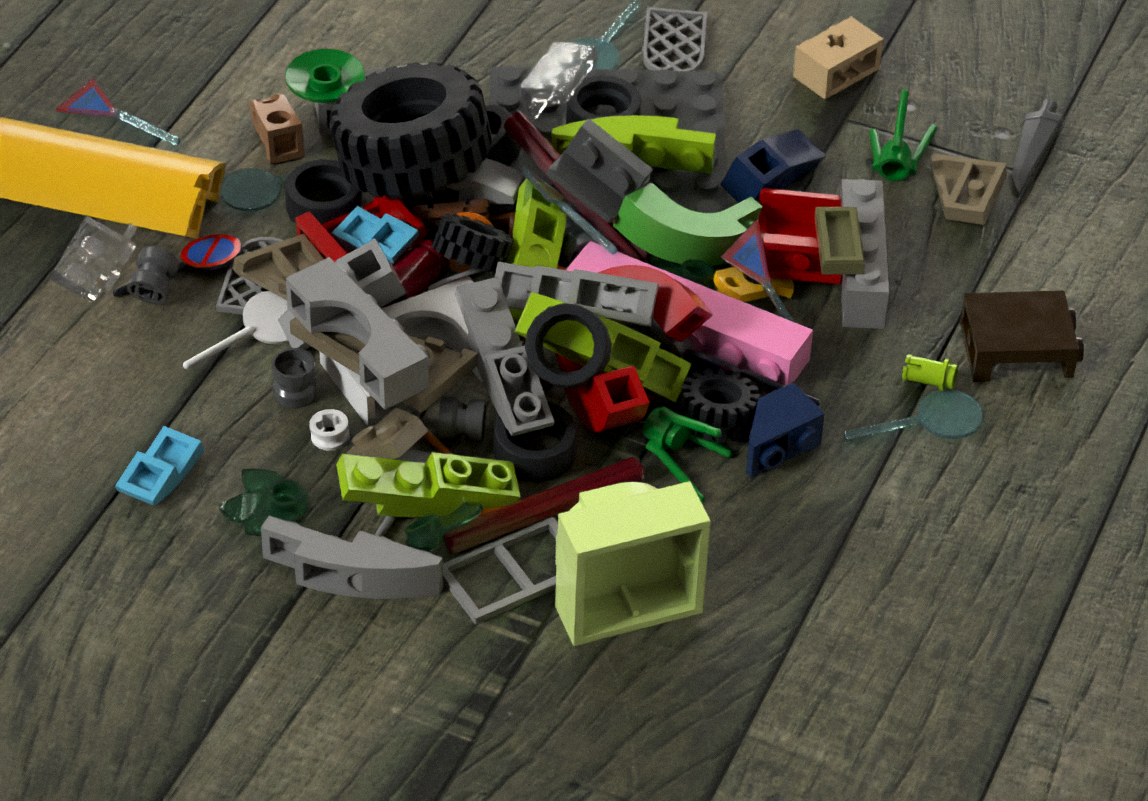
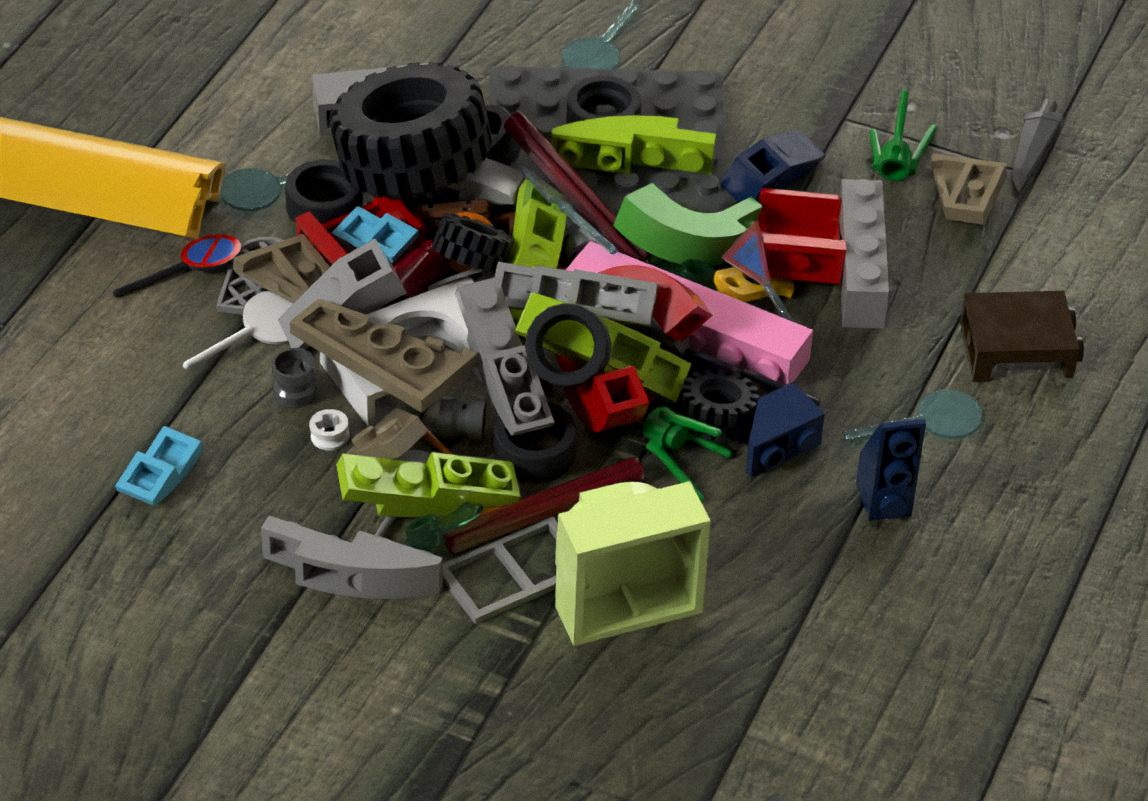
(92, 258): clear bracket -> none
(93, 101): clear light blue piece -> none
(152, 278): dark grey wheel -> none
(265, 496): clear green plate -> none
(278, 128): medium nougat leg -> none
(323, 74): green dish -> none
(331, 301): light grey arch -> none
(556, 76): clear bracket -> none
(599, 171): dark grey bracket -> none
(682, 16): light grey window -> none
(838, 57): tan brick -> none
(839, 240): olive tile -> none
(890, 469): none -> dark blue slope
(931, 372): lime pin -> none

